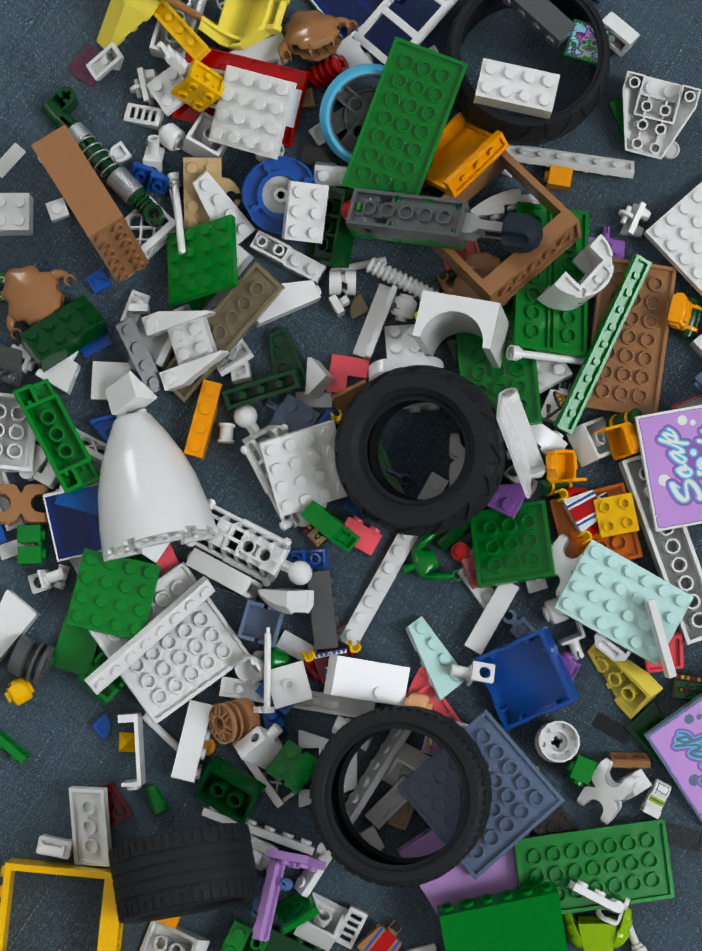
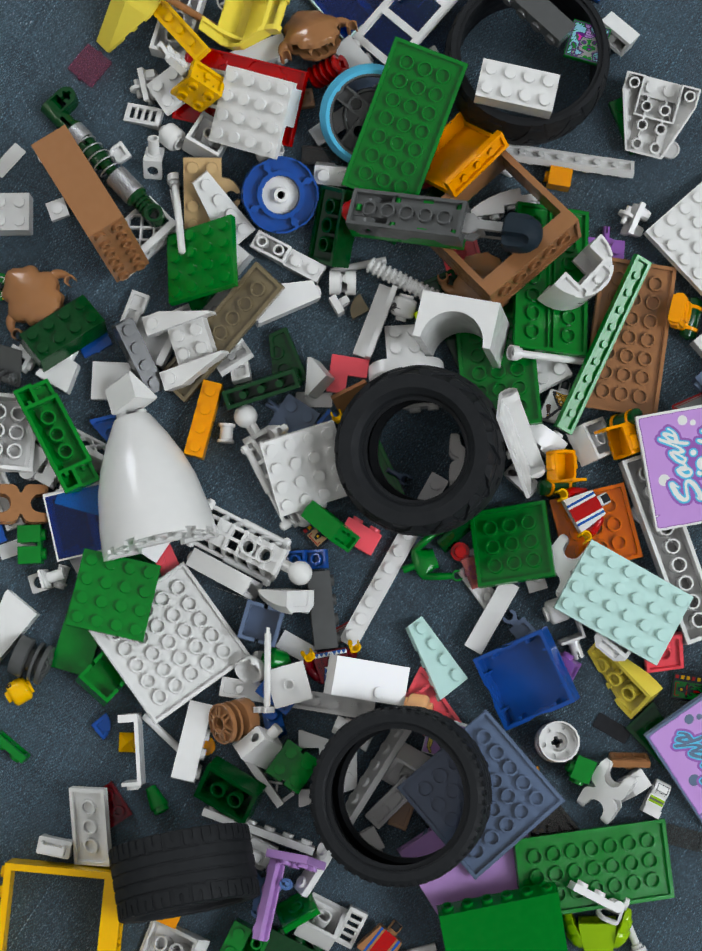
(98, 281): blue tile -> none
(105, 61): white slope -> none
(139, 307): white plate -> none
(149, 635): white plate -> none
(151, 177): blue slope -> none
(305, 212): white brick -> none
(350, 507): blue tile -> none
(472, 672): white bracket -> none
(507, 499): medium lavender wing -> none
(616, 515): yellow bracket -> none
(660, 638): white tile -> none

